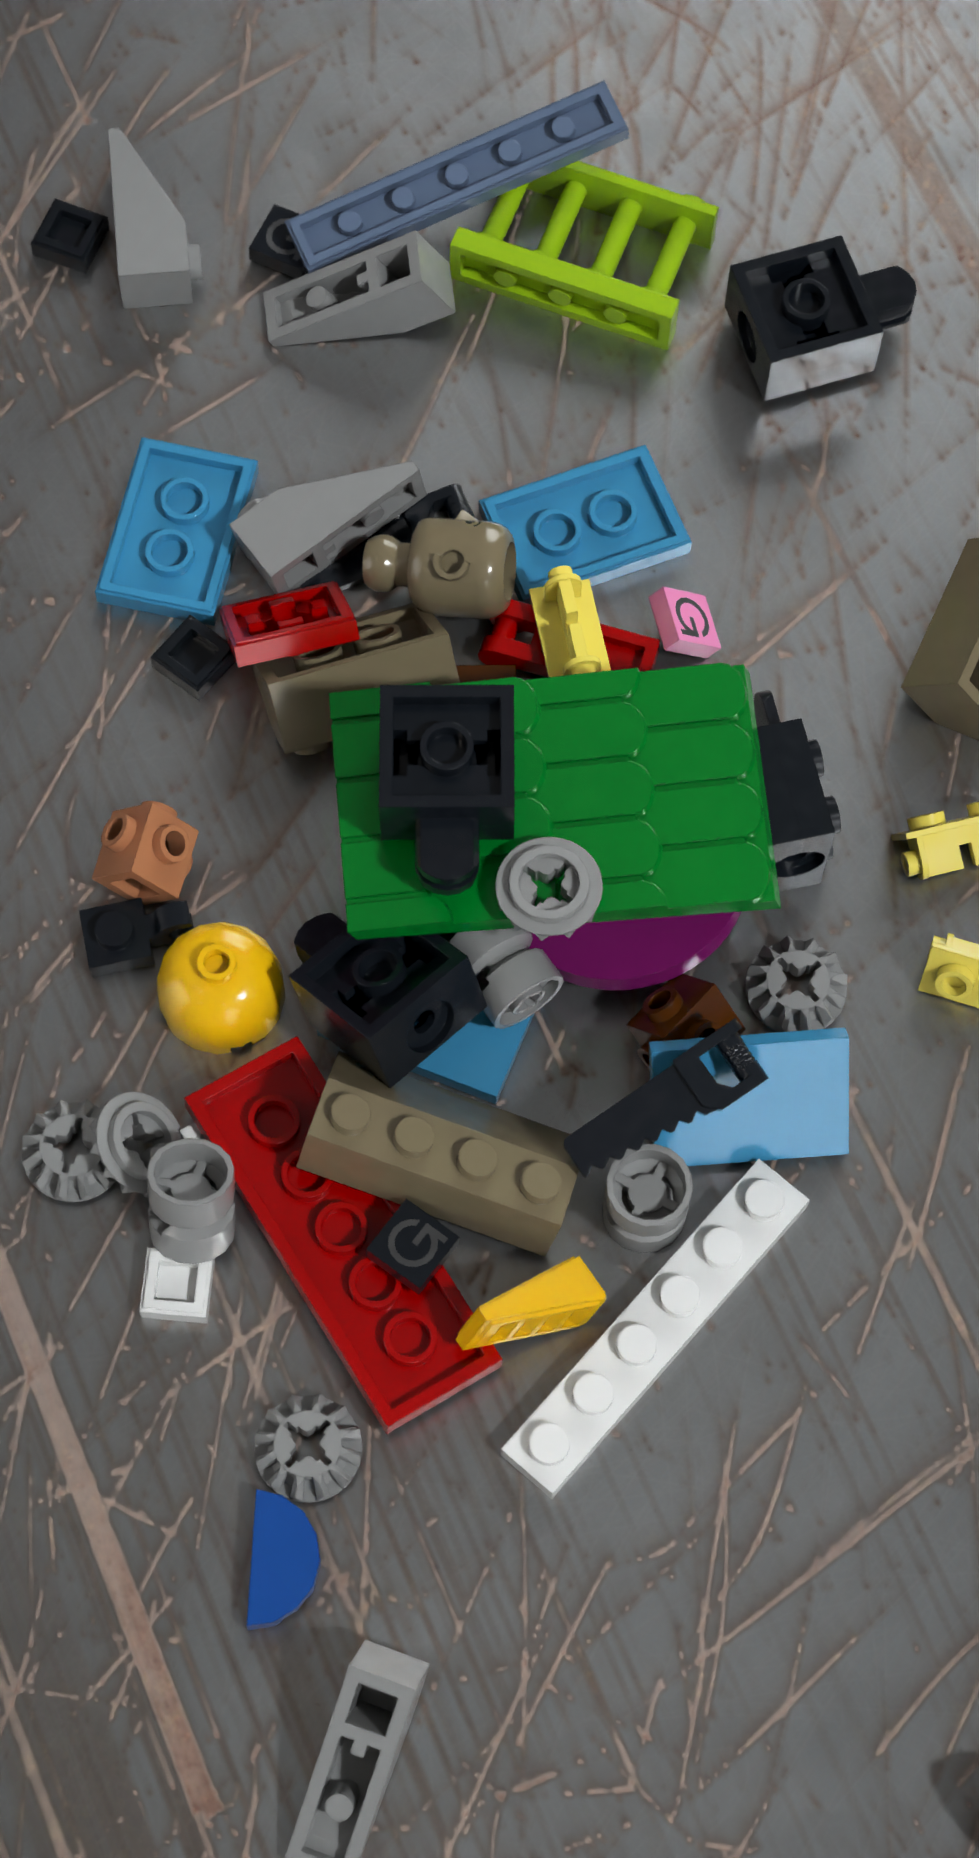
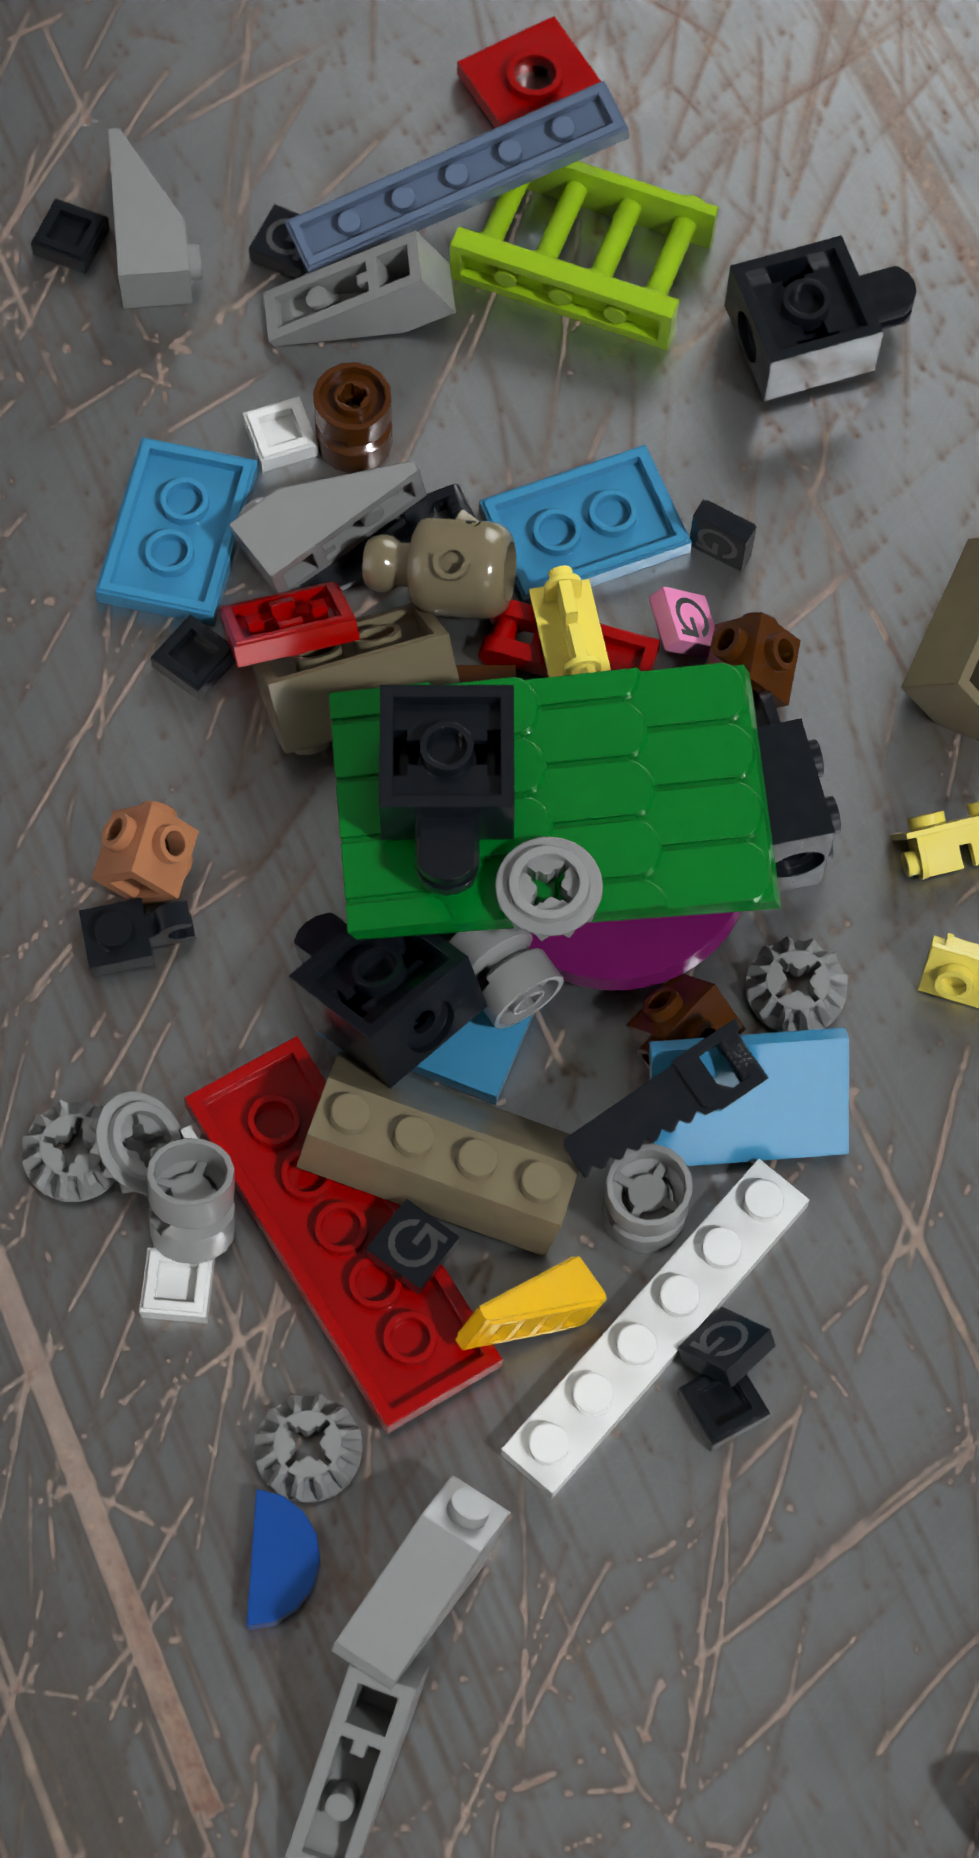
(220, 987): yellow cylinder -> none
(280, 434): none -> white tile
(353, 417): none -> reddish brown wheel
(422, 1582): none -> light grey slope
(493, 72): none -> red piece
(722, 534): none -> black tile
(722, 1411): none -> black tile
(726, 1346): none -> black tile
(763, 648): none -> reddish brown brick

